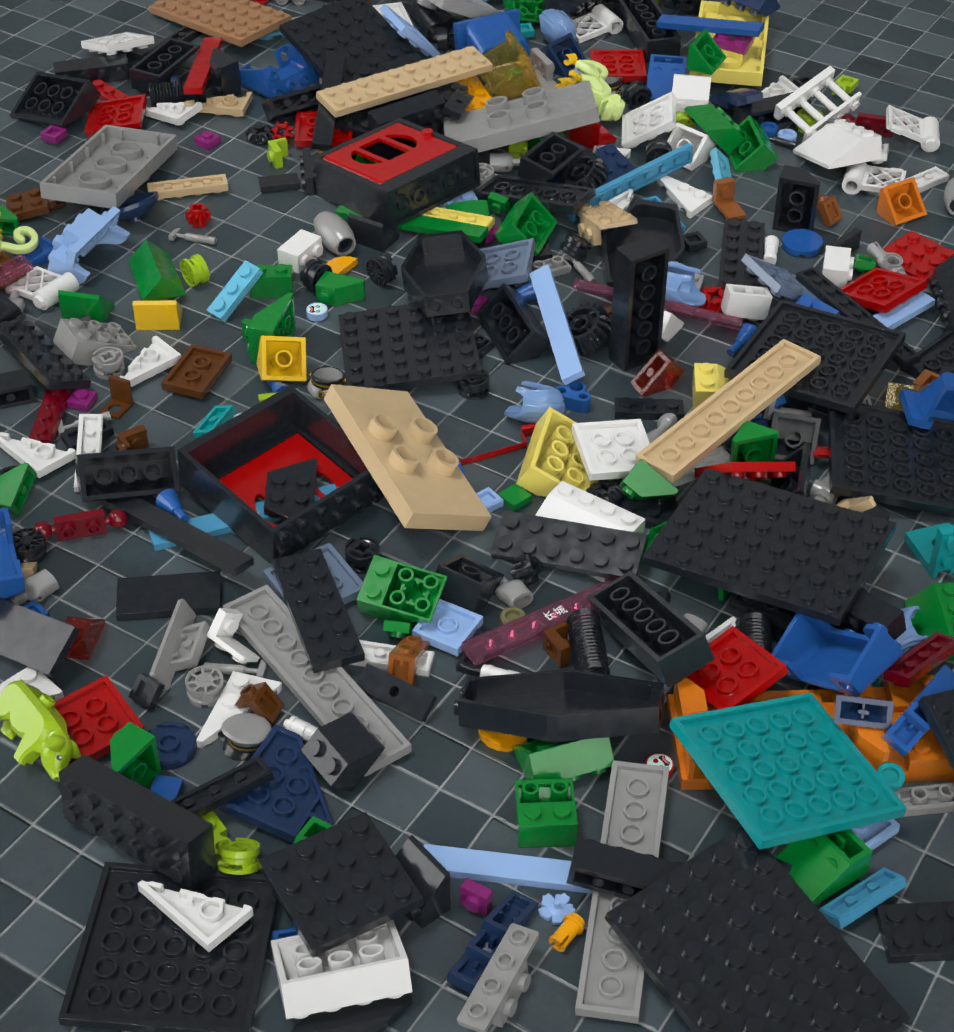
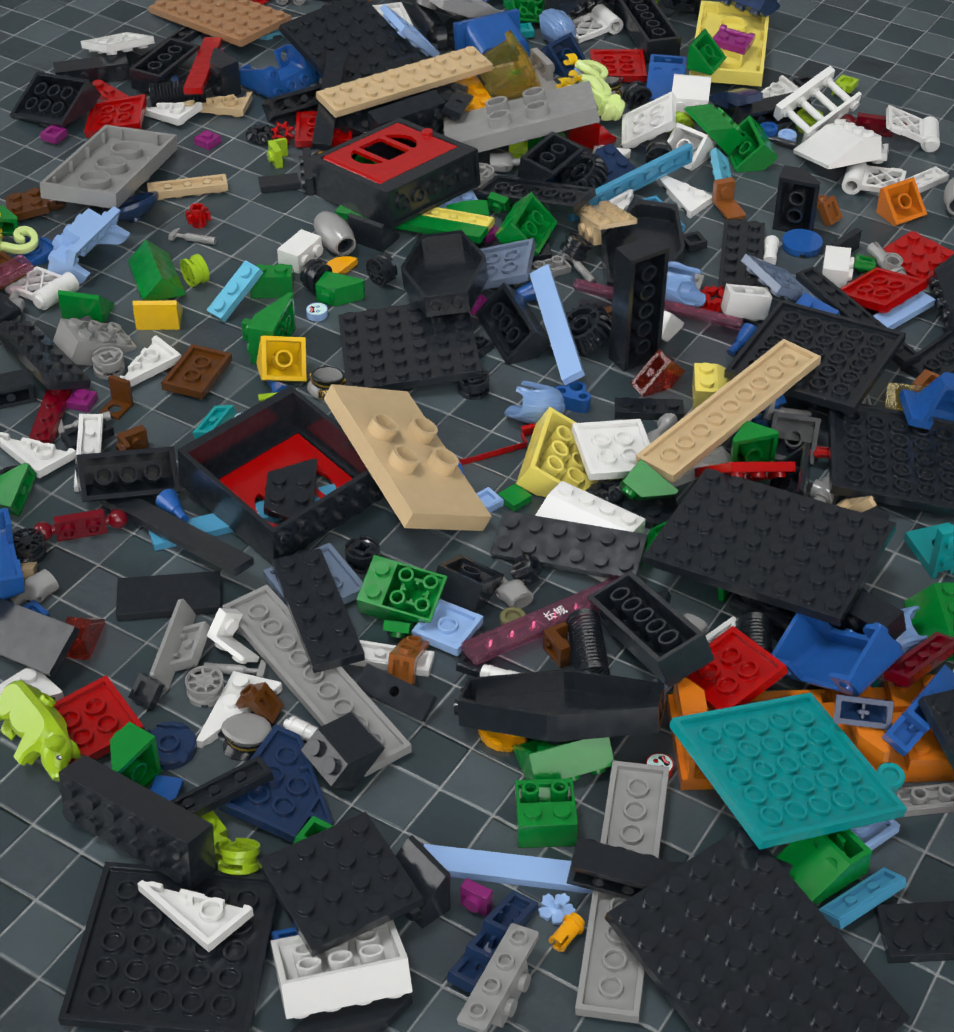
(712, 25): blue tile -> none

